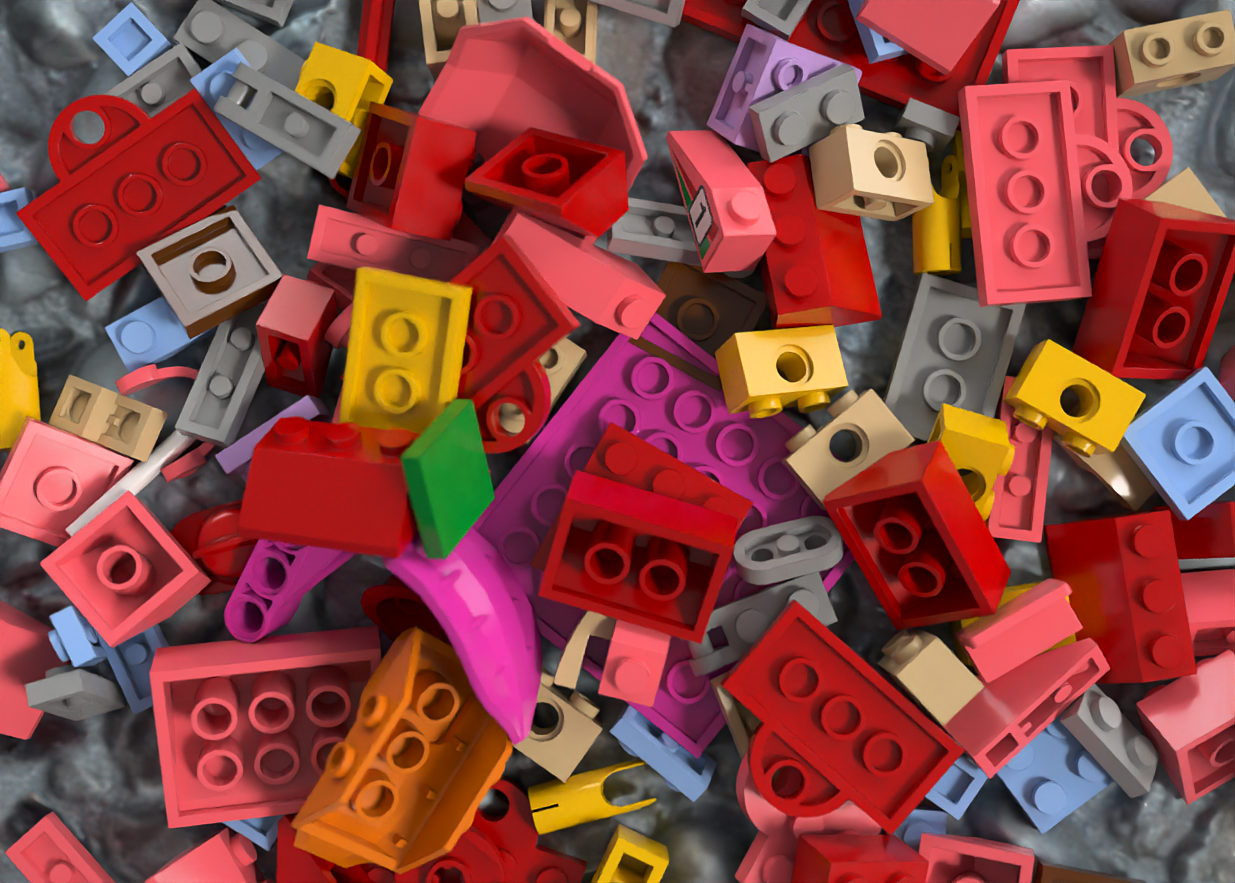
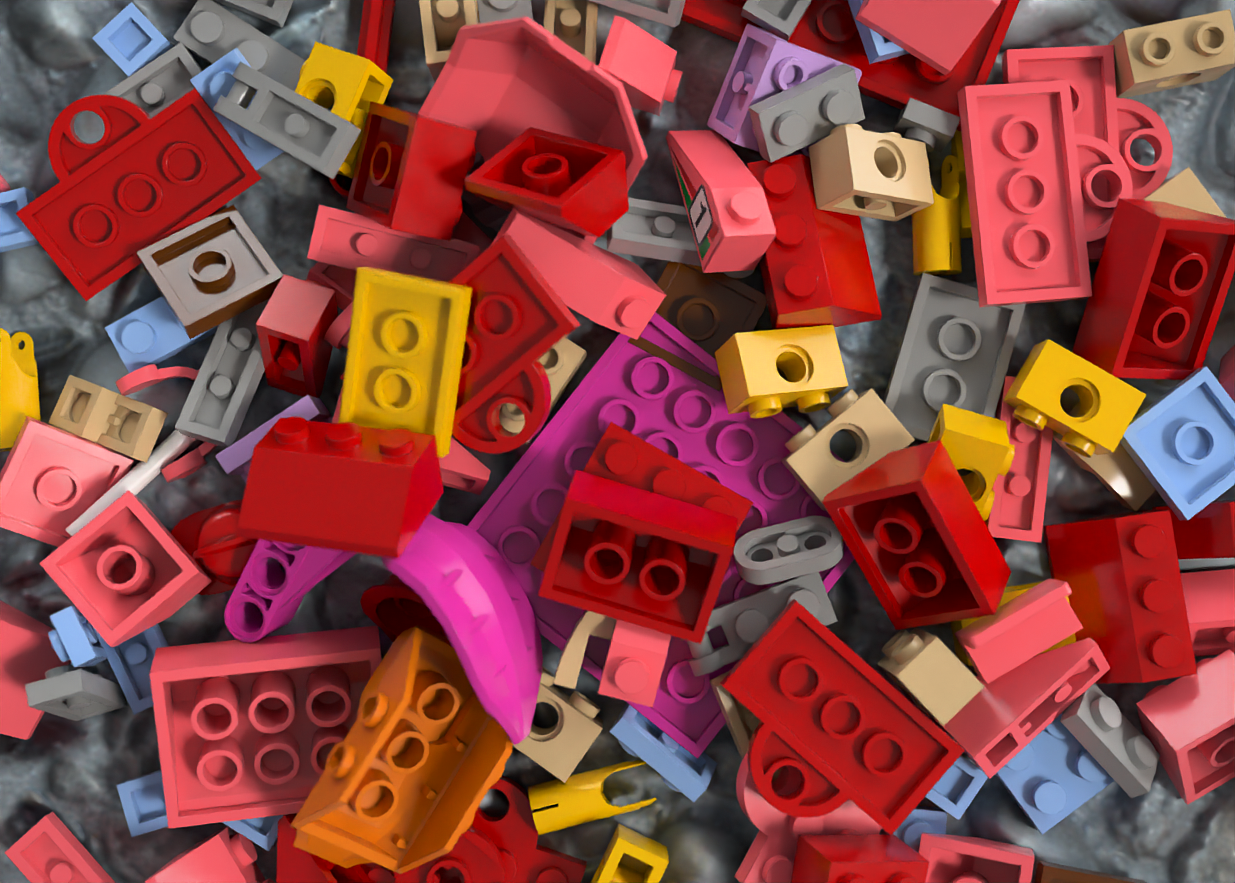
(144, 803): none -> light blue plate
(448, 478): green tile -> none
(641, 65): none -> coral slope

